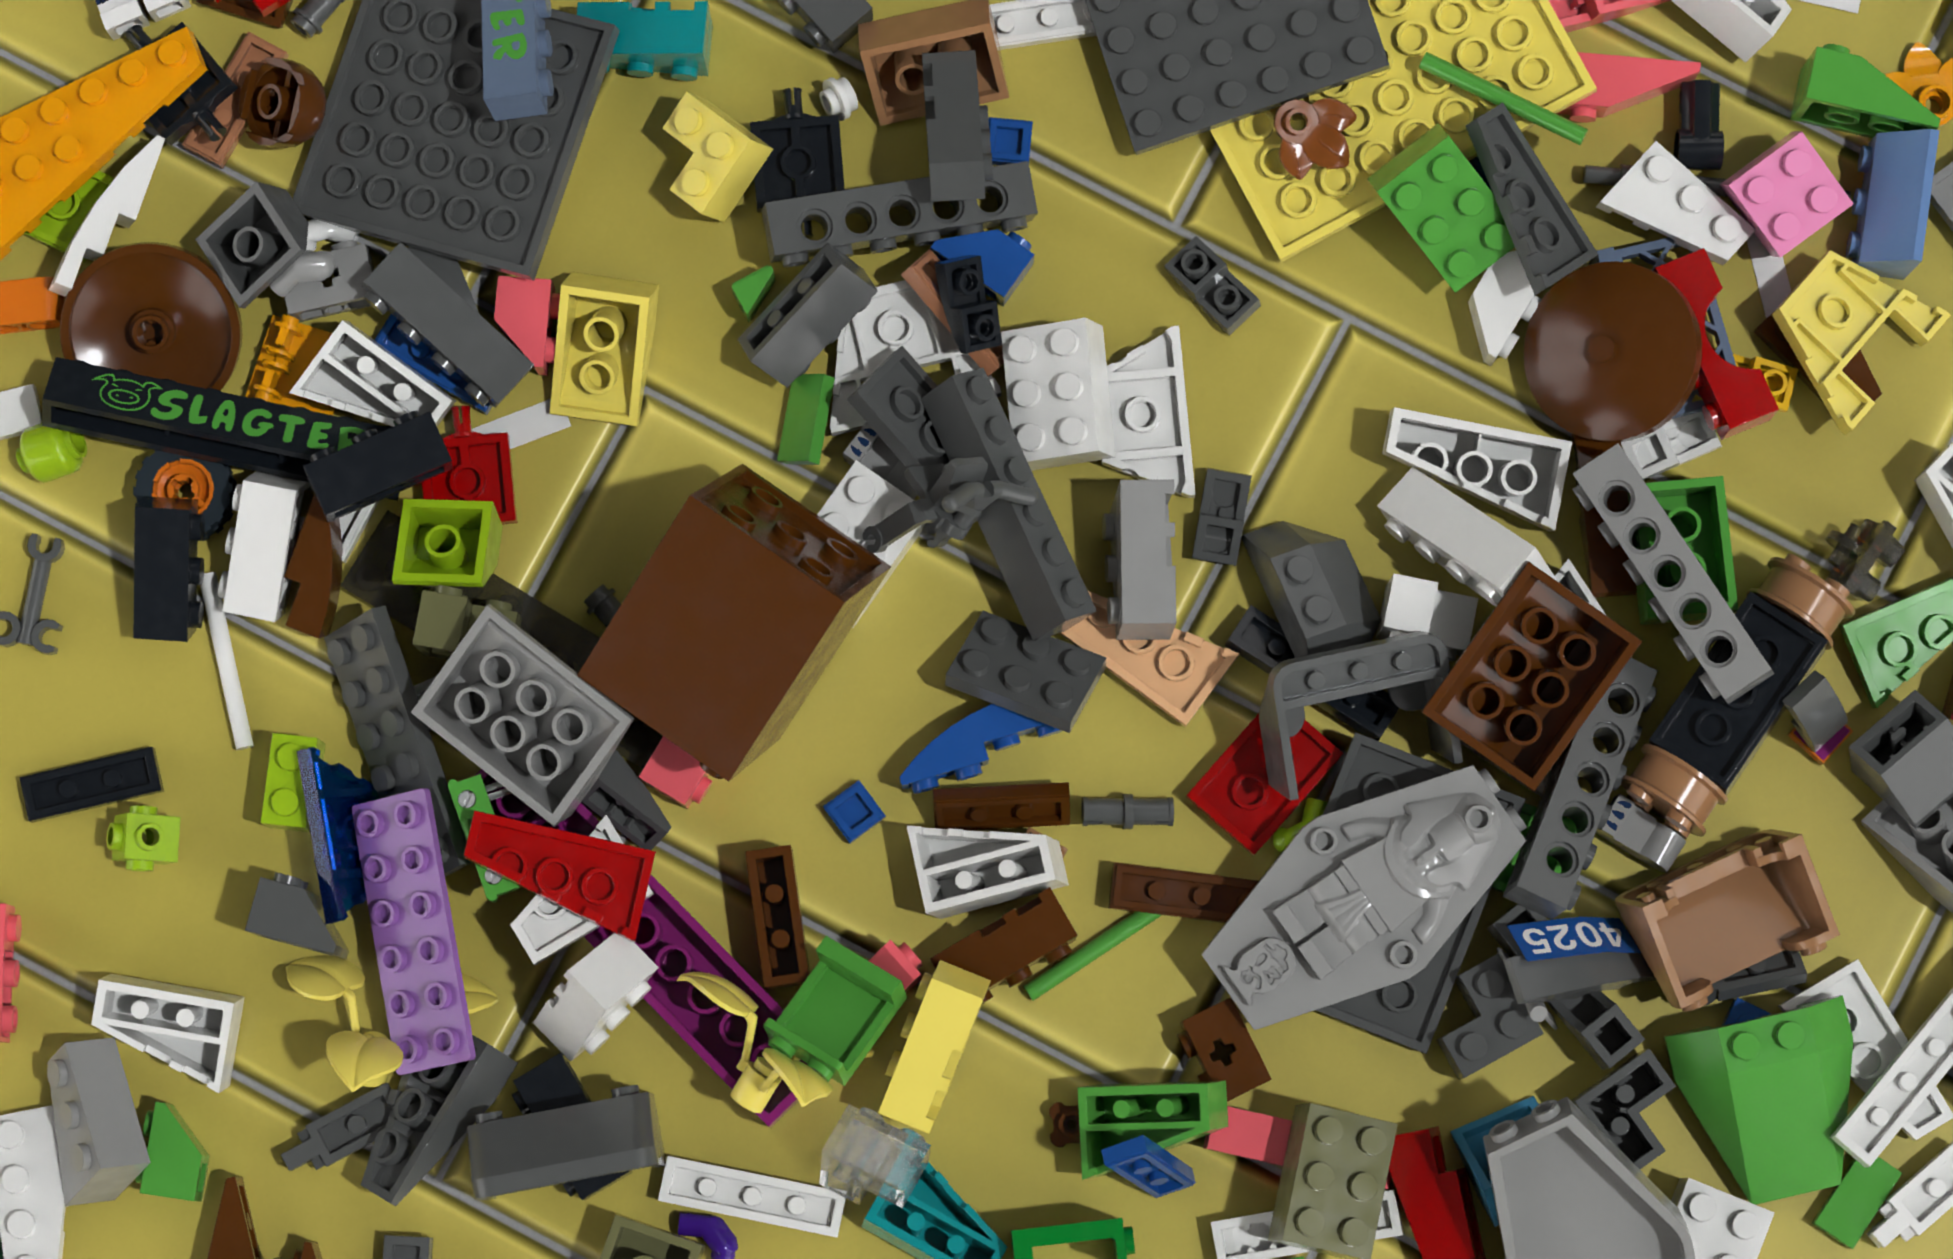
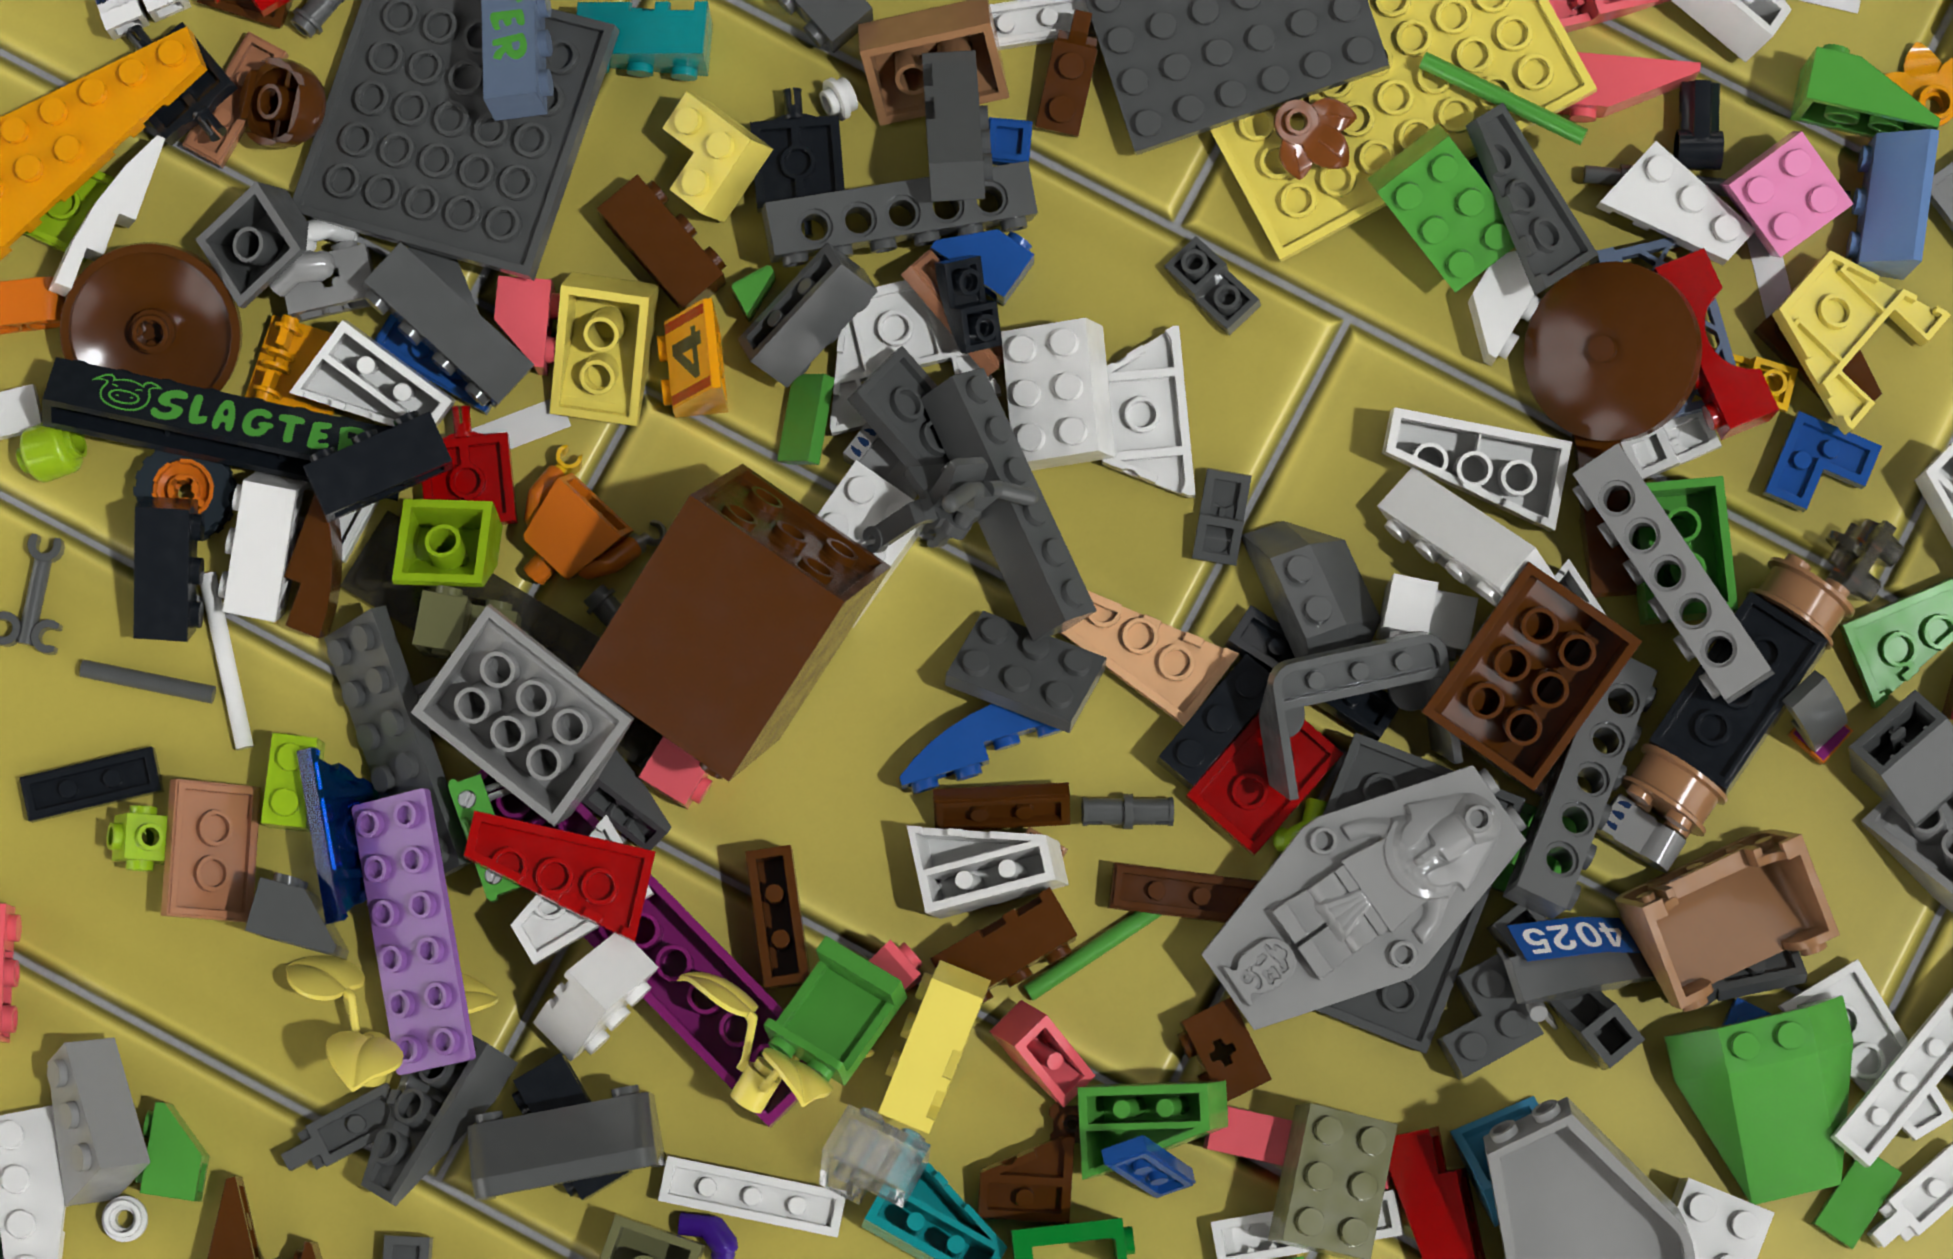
(110, 1219): none -> white plate
(147, 681): none -> dark grey bar
(175, 1023): white wedge -> none
(210, 850): none -> nougat tile
(576, 529): none -> orange torso
(662, 243): none -> reddish brown brick
(694, 362): none -> light orange slope
(854, 812): blue tile -> none
(1030, 1184): none -> reddish brown wing
(1042, 1052): none -> coral slope
(1068, 78): none -> reddish brown hinge
(1141, 560): light grey wedge -> none
(1216, 723): none -> black brick
(1620, 1097): dark grey brick -> none
(1816, 449): none -> blue plate

